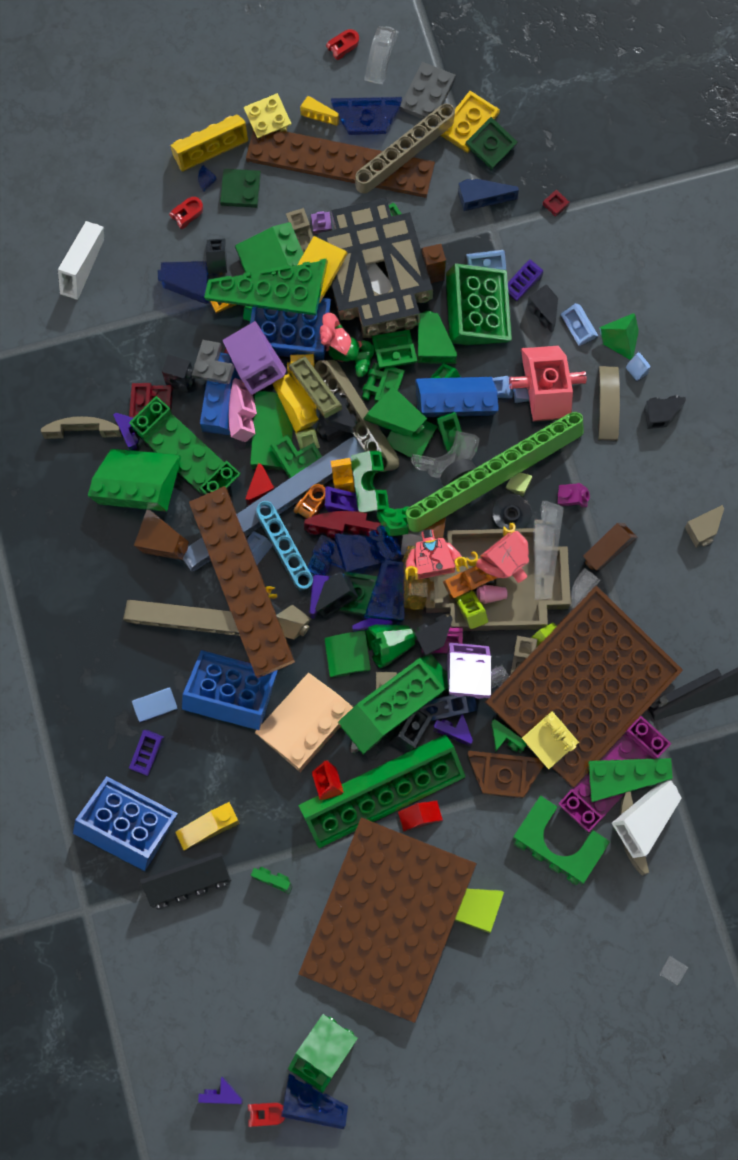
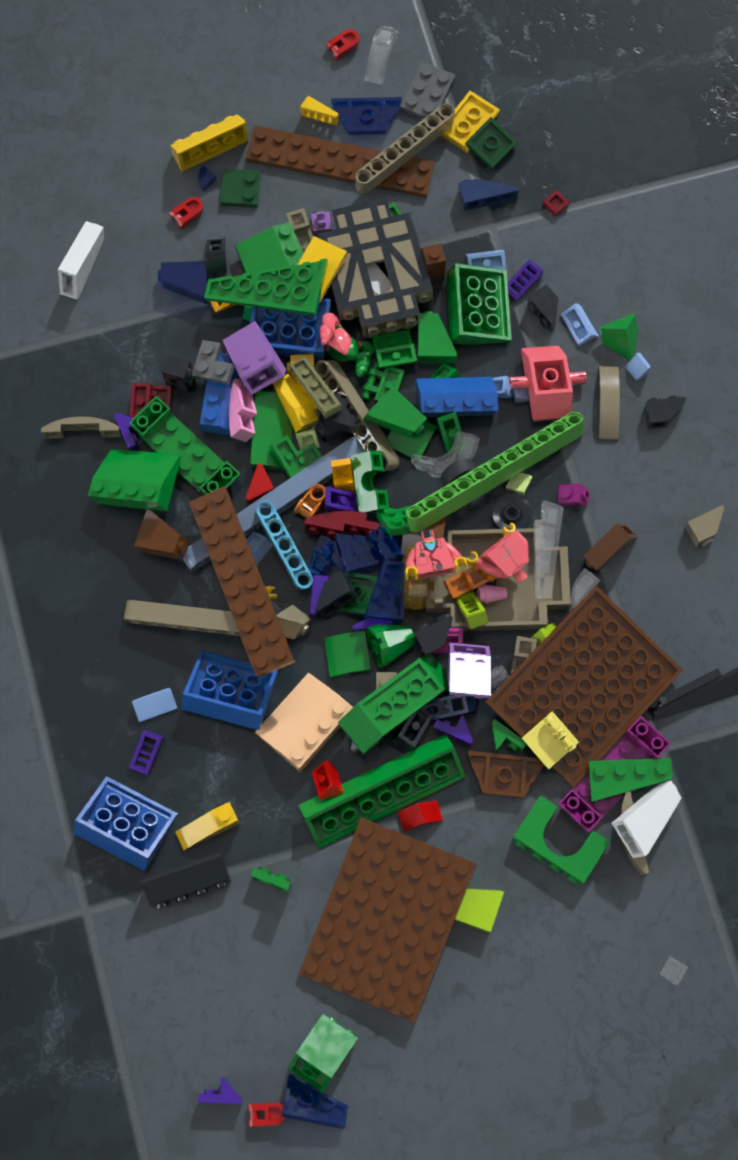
(267, 116): light yellow hinge -> none

